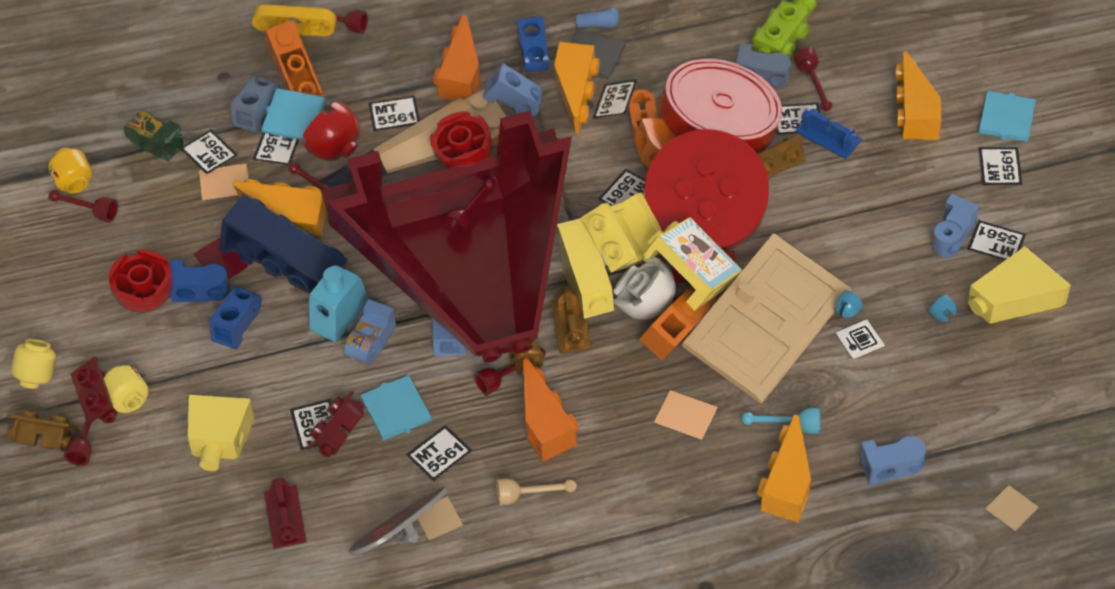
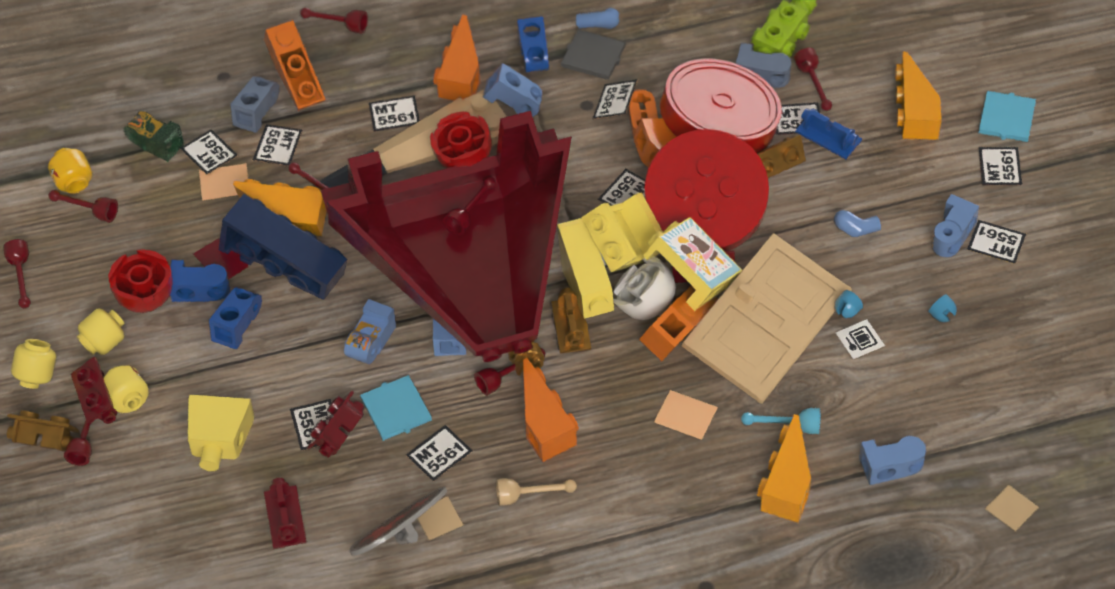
(16, 254): none -> dark red hinge
(101, 331): none -> light yellow head
(269, 15): yellow beam -> none
(291, 113): medium azure piece -> none
(333, 133): red cylinder -> none
(336, 302): medium azure torso -> none
(573, 75): light orange slope -> none
(854, 225): none -> medium blue arm
(1017, 289): light yellow slope -> none

